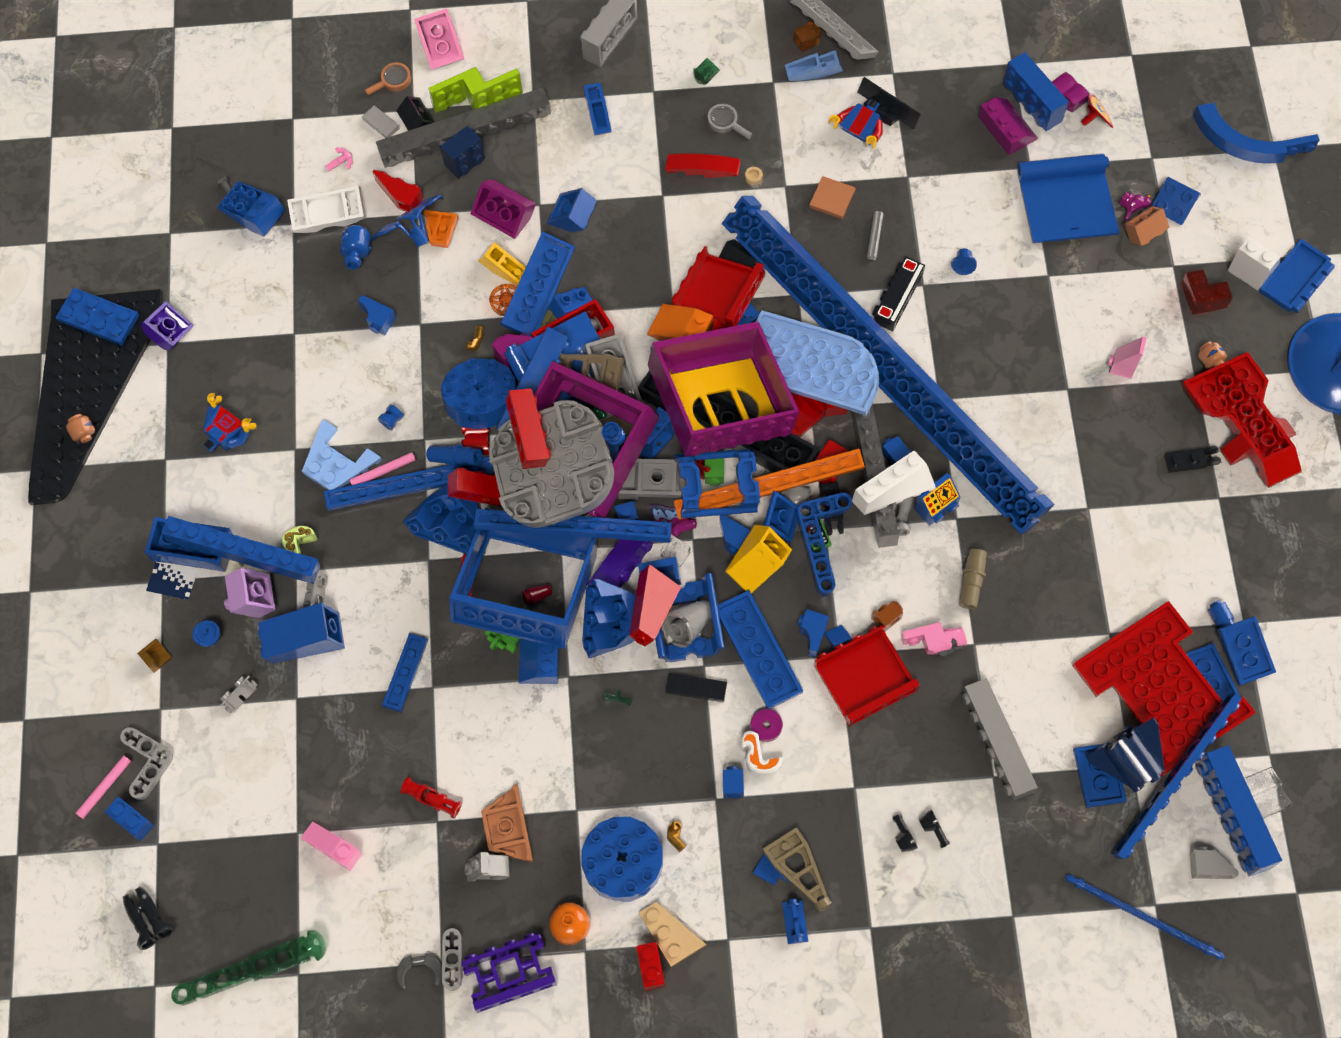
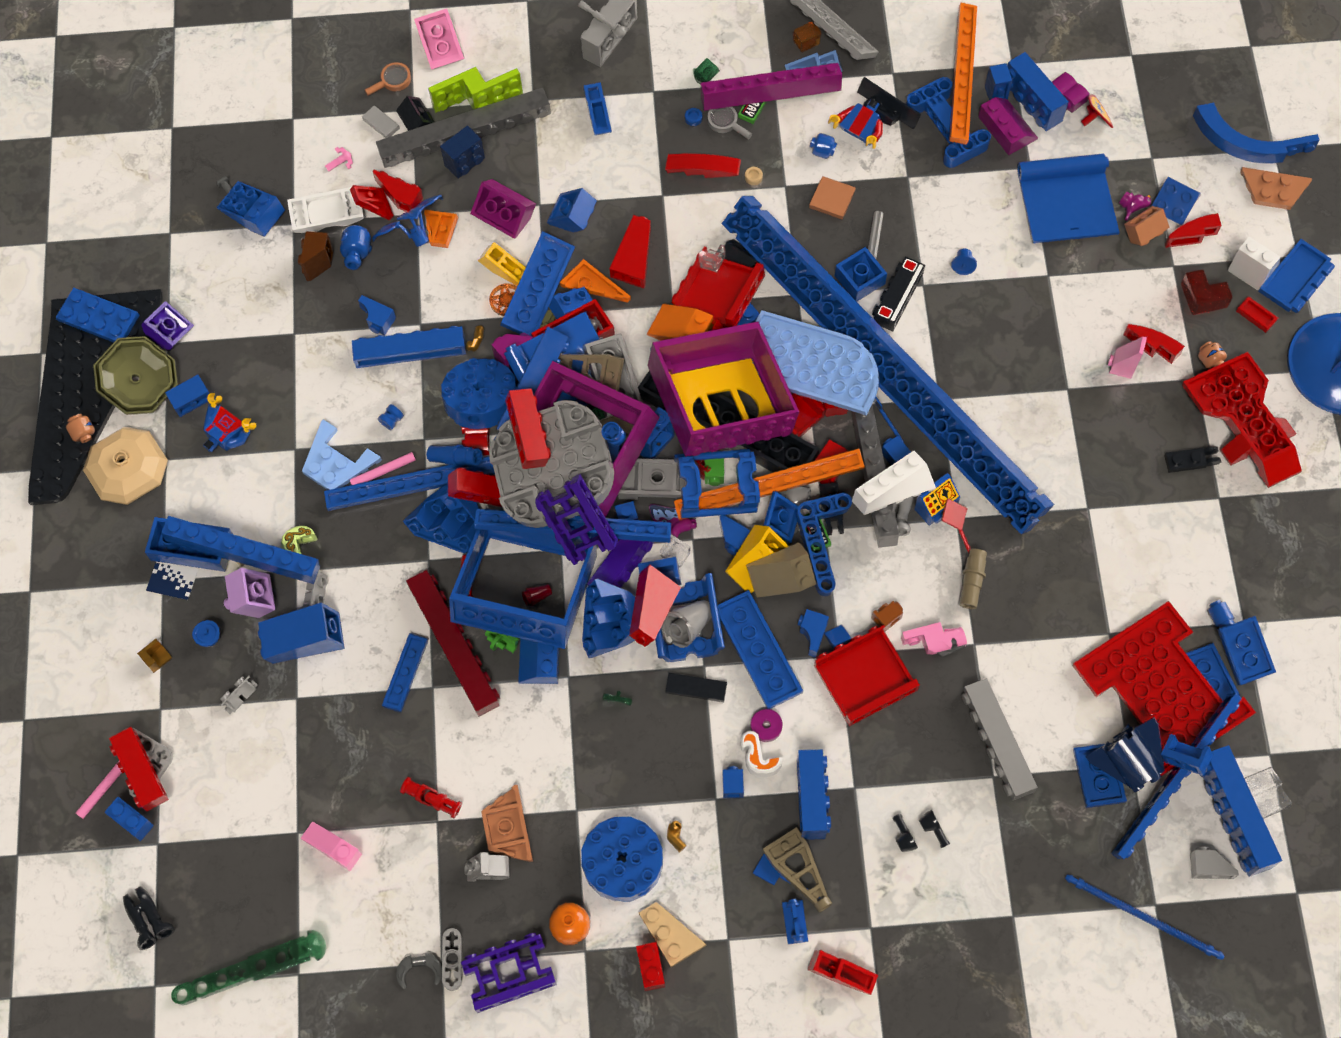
(134, 476): none -> tan rock
(137, 358): none -> olive rock
(138, 769): none -> red brick
(188, 395): none -> blue panel
(316, 254): none -> reddish brown slope
(372, 199): none -> red wing
(408, 347): none -> blue brick
(453, 644): none -> dark red brick
(589, 512): none -> dark purple fence
(594, 282): none -> orange wing
(618, 30): none -> light grey piece
(632, 255): none -> red slope
(693, 116): none -> blue tile
(712, 259): none -> clear panel
(751, 112): none -> tile
(771, 86): none -> magenta brick
(782, 572): none -> dark tan slope
(811, 793): none -> blue brick
(823, 145): none -> blue head
(842, 972): none -> red slope
(860, 274): none -> blue slope
(879, 406): none -> blue piece
(940, 114): none -> blue beam
(954, 515): none -> piece
(963, 74): none -> orange plate
(998, 82): none -> blue panel
(1156, 342): none -> red slope
(1186, 756): none -> blue panel
(1194, 231): none -> red slope
(1257, 314): none -> red tile
(1274, 188): none -> nougat wing

